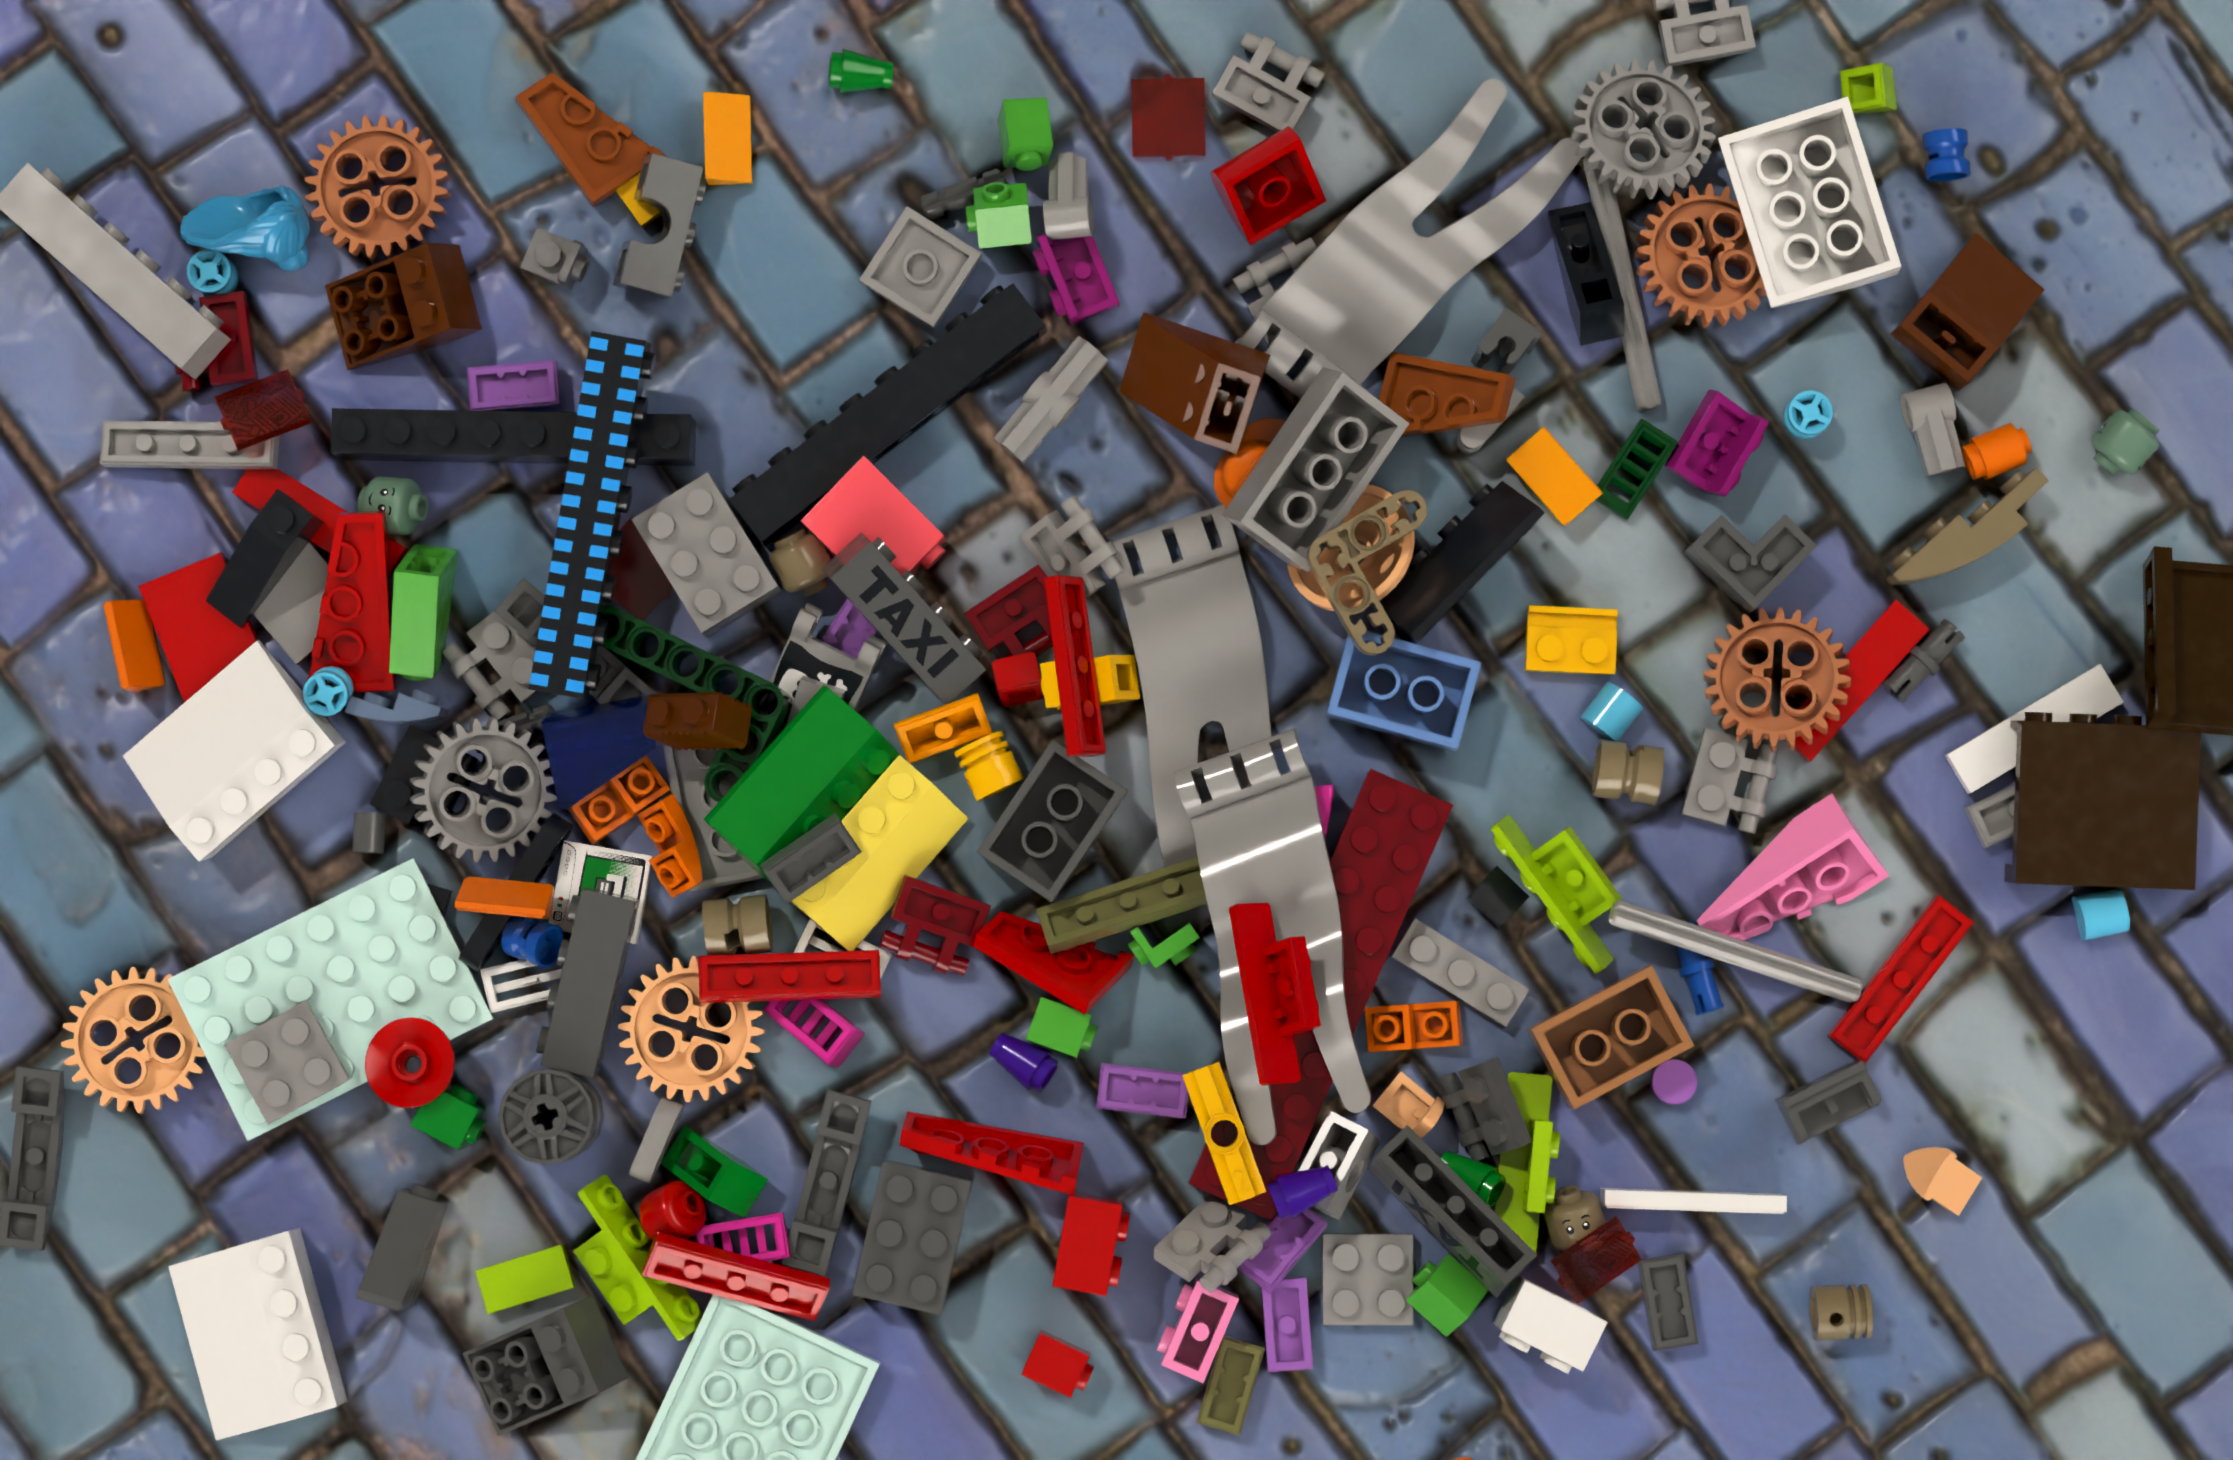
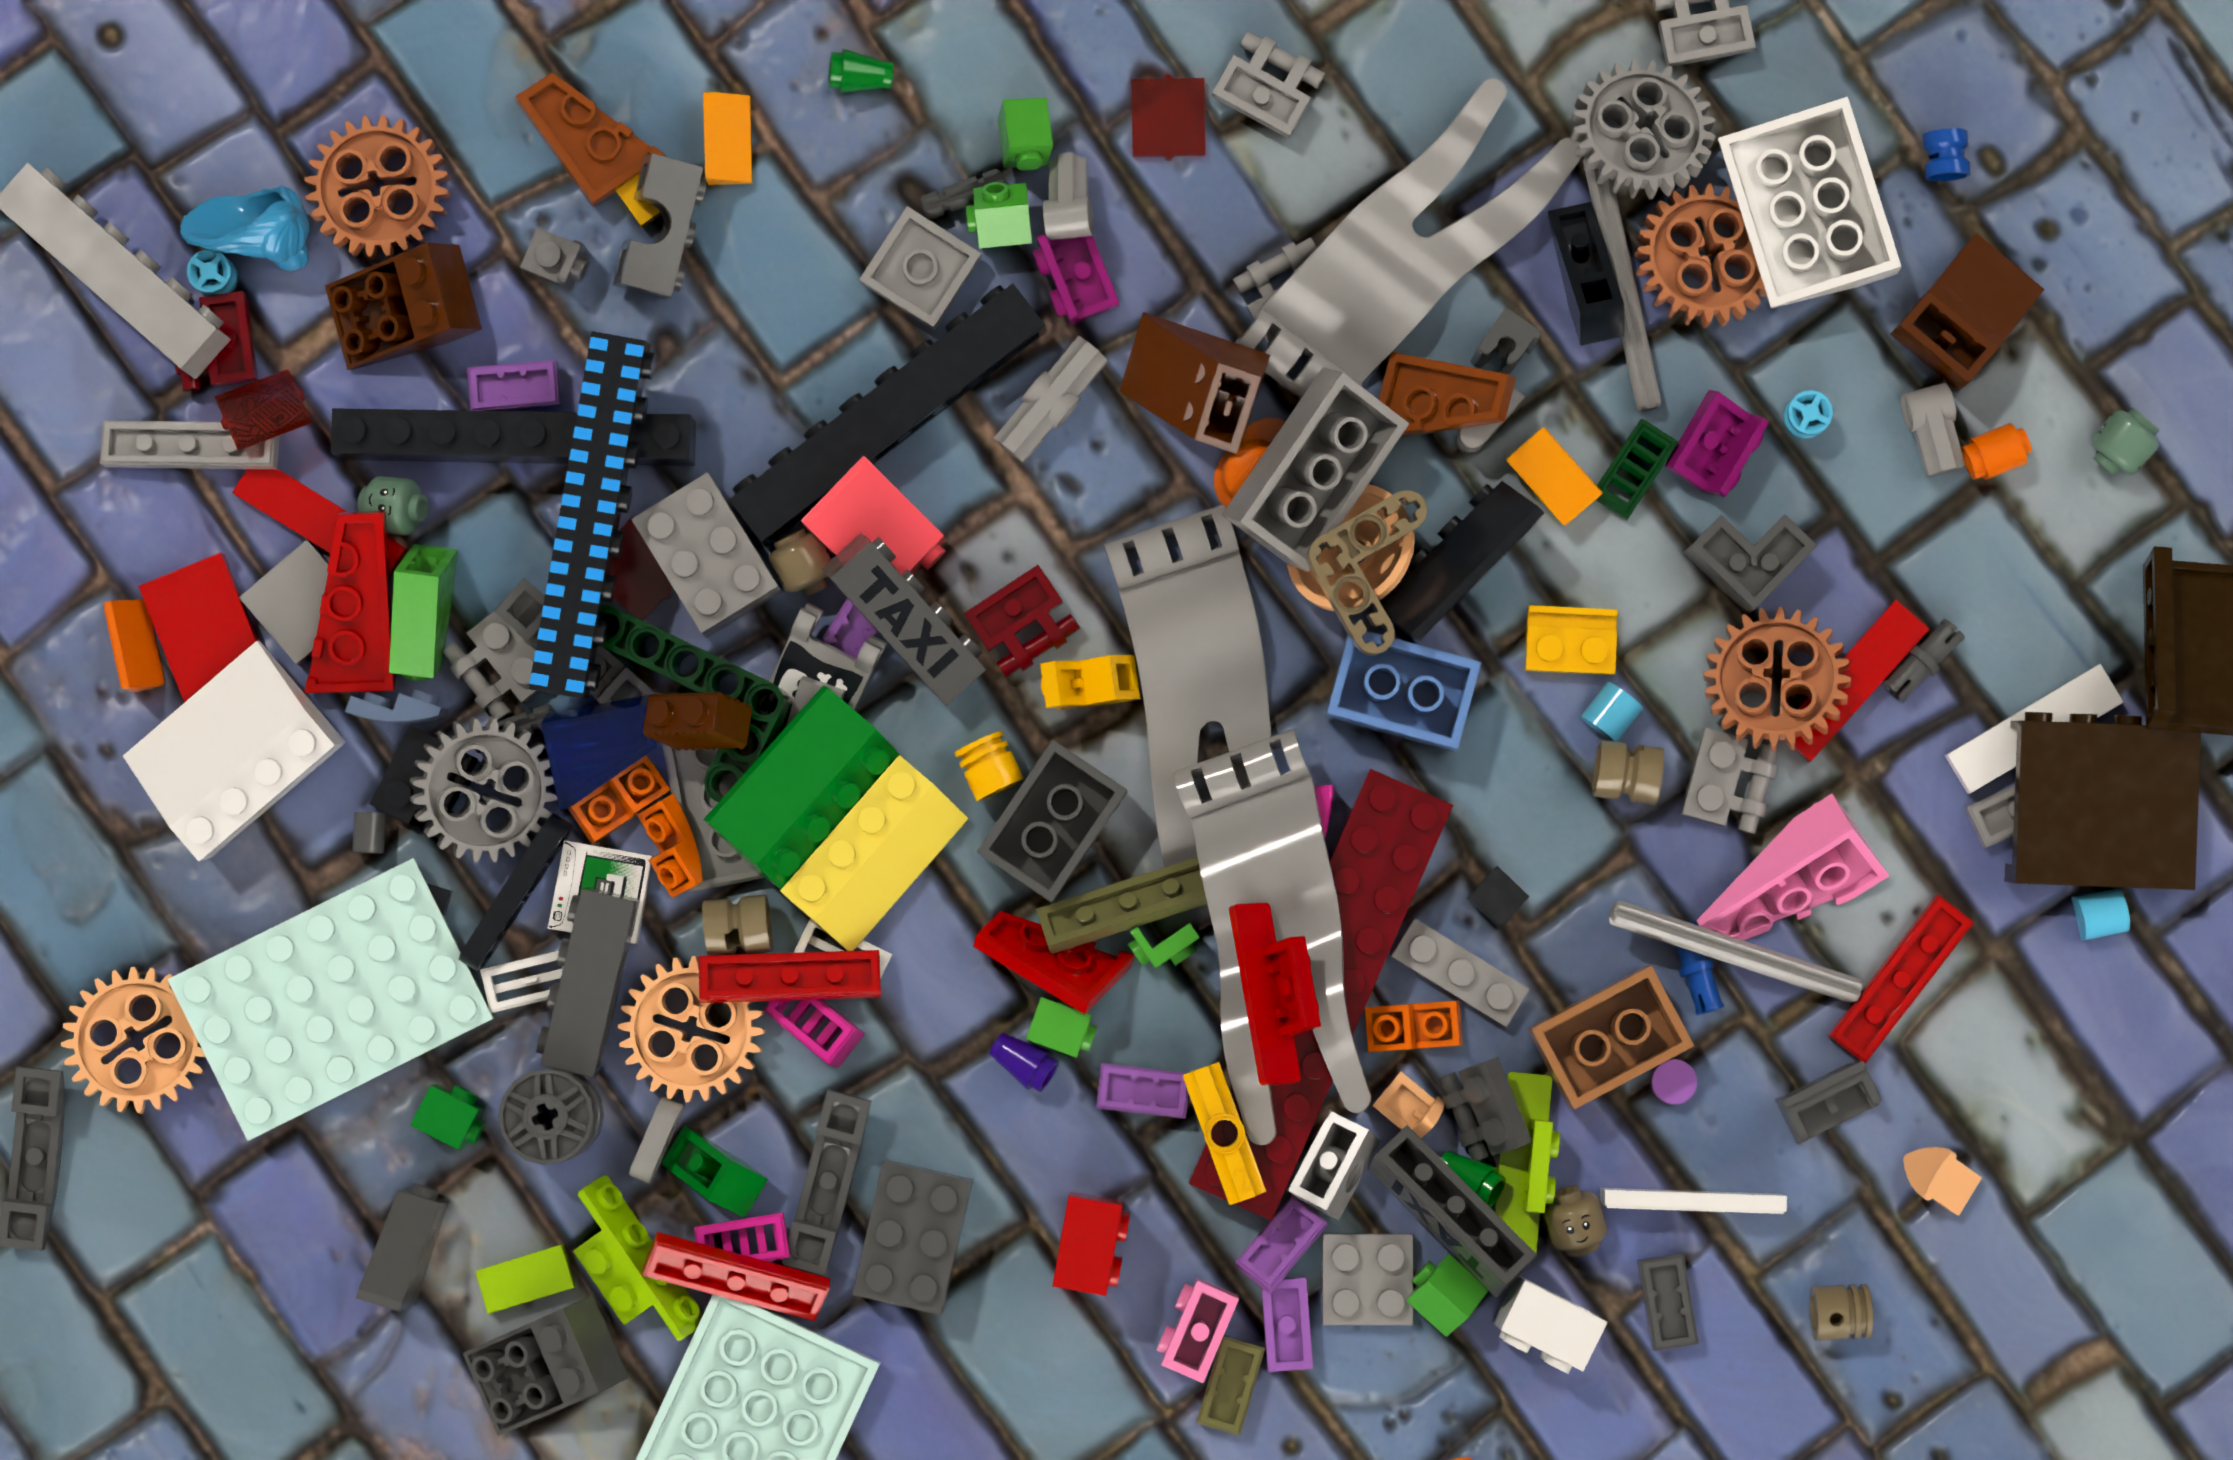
(258, 1334): white slope -> none
(263, 557): black slope -> none
(287, 1062): light grey plate -> none
(319, 695): medium azure wheel -> none
(388, 1060): red dish -> none
(505, 897): orange slope -> none
(532, 940): blue wheel -> none
(673, 1211): red head -> none
(810, 858): dark grey plate -> none
(939, 912): dark red plate -> none
(943, 728): light orange slope -> none
(1007, 1152): red wing -> none
(1017, 679): red slope -> none
(1058, 1364): red brick -> none
(1059, 552): light grey plate -> none
(1075, 666): red tile -> none
(1203, 1235): light grey plate -> none
(1268, 185): red brick -> none
(1301, 1190): dark purple cone -> none
(1566, 882): lime bracket -> none
(1595, 1260): clear red piece -> none
(1869, 88): lime slope -> none
(1958, 544): dark tan slope -> none

